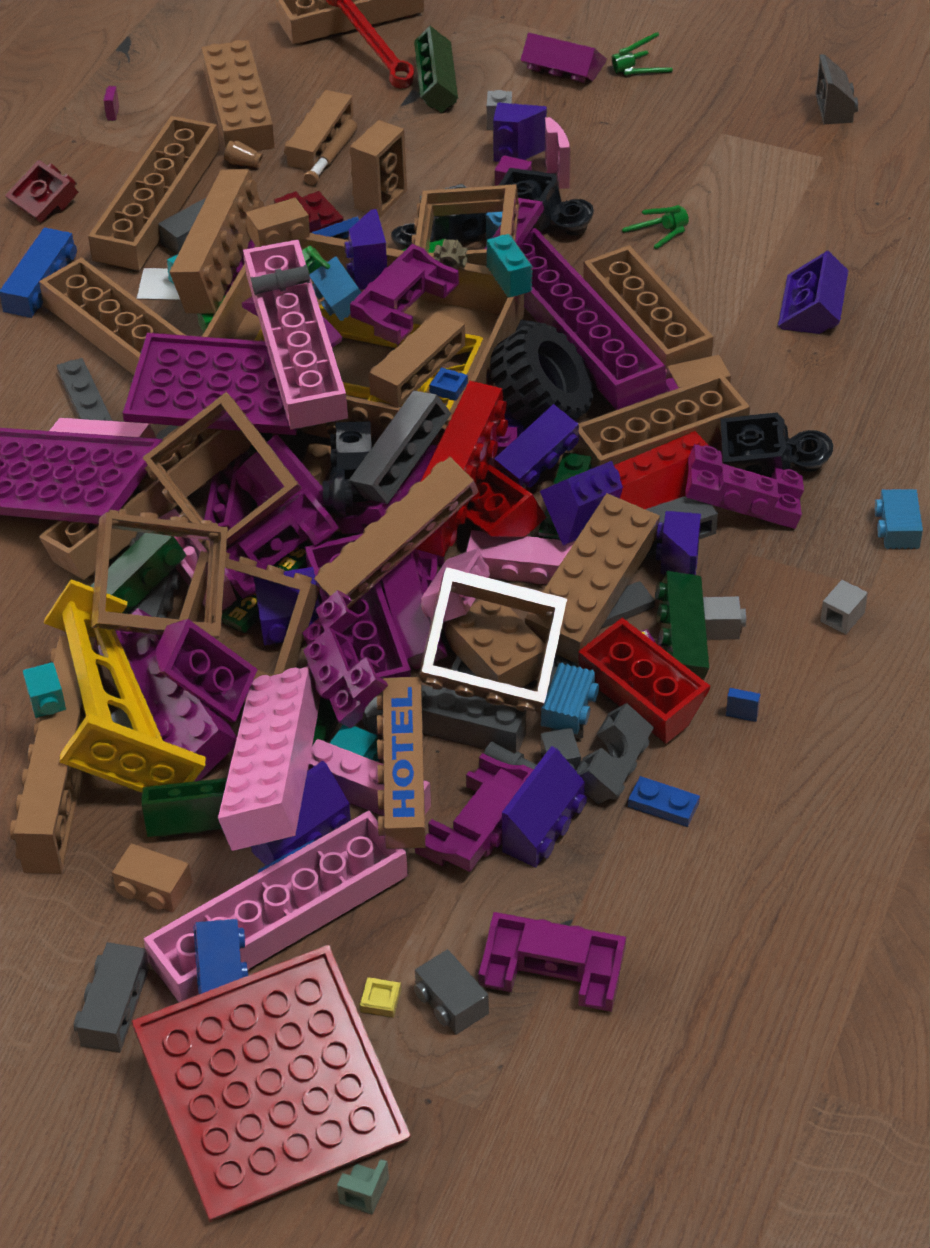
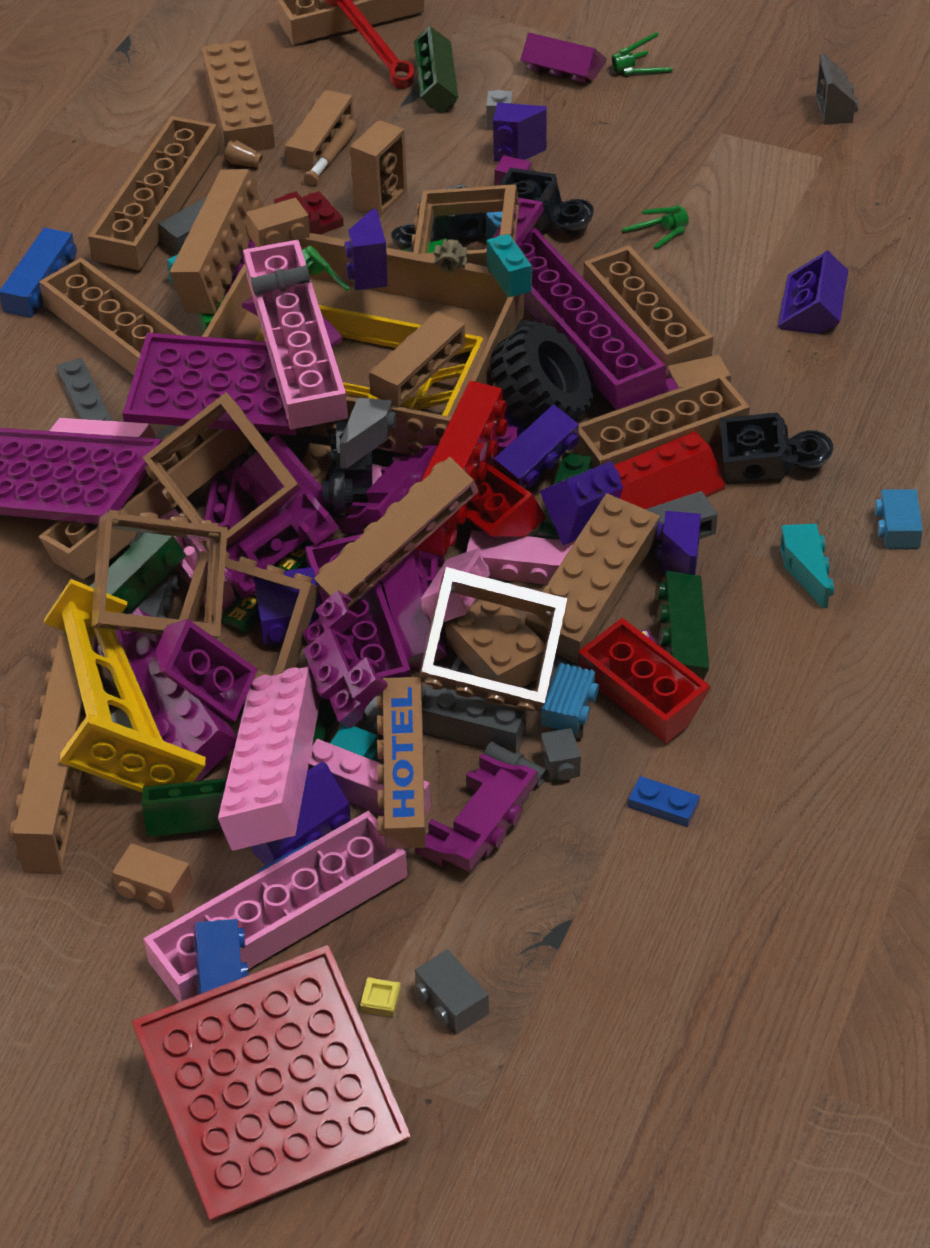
(42, 191): dark red plate -> none
(44, 690): teal brick -> none
(111, 103): magenta tile -> none
(112, 997): dark grey brick -> none
(156, 285): white sticker -> none
(335, 287): dark azure brick -> none
(338, 229): blue plate -> none
(363, 1186): sand green panel -> none
(366, 429): none -> dark grey slope
(398, 288): magenta bracket -> none
(400, 446): dark grey brick -> none
(448, 384): blue plate -> none
(542, 809): dark purple slope -> none
(556, 952): magenta bracket -> none
(557, 152): bright pink slope -> none
(626, 737): dark grey arch -> none
(631, 602): dark grey tile -> none
(723, 617): light grey brick -> none
(743, 491): magenta bracket -> none
(743, 704): blue tile -> none
(804, 559): none -> teal slope
(843, 606): light grey brick -> none

